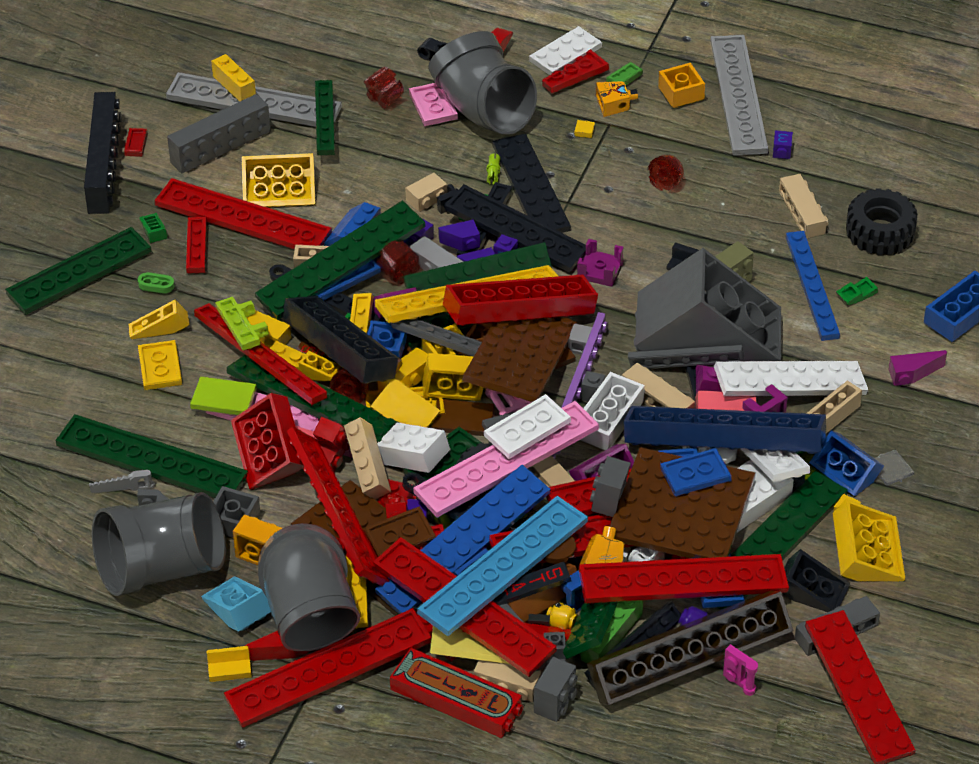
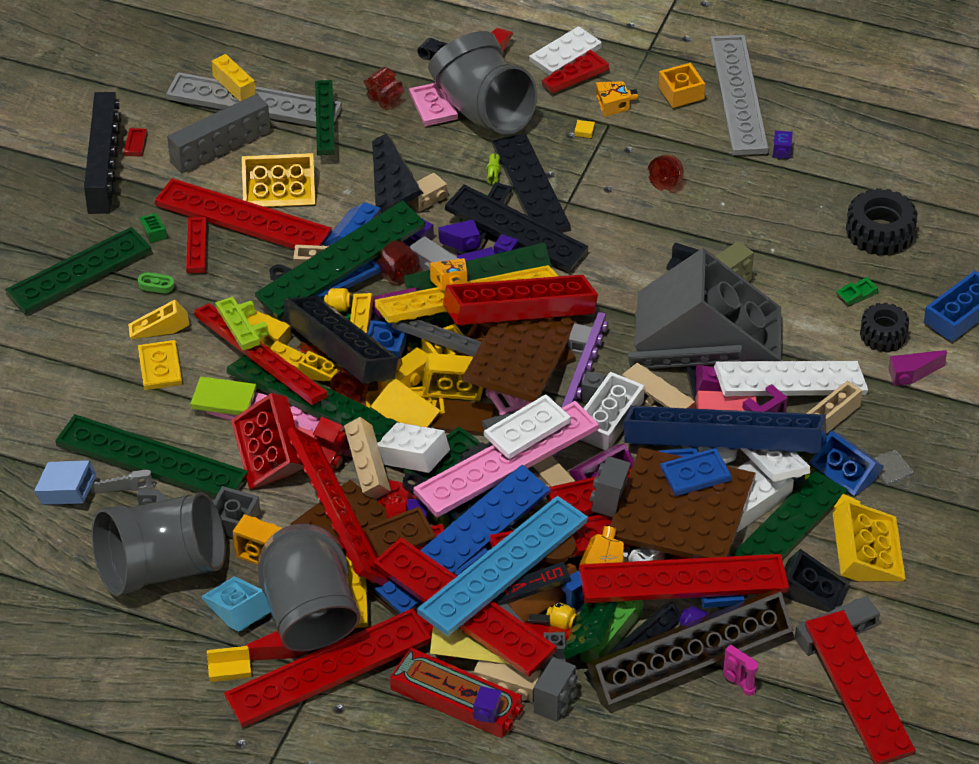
(65, 482): none -> medium blue brick
(339, 299): none -> yellow head
(391, 175): none -> black wing
(443, 199): black bracket -> none
(448, 273): none -> light orange torso
(487, 704): none -> dark purple brick
(600, 266): magenta panel -> none
(625, 74): bright green plate -> none
(803, 205): tan brick -> none
(812, 286): blue plate -> none
(884, 327): none -> black tyre

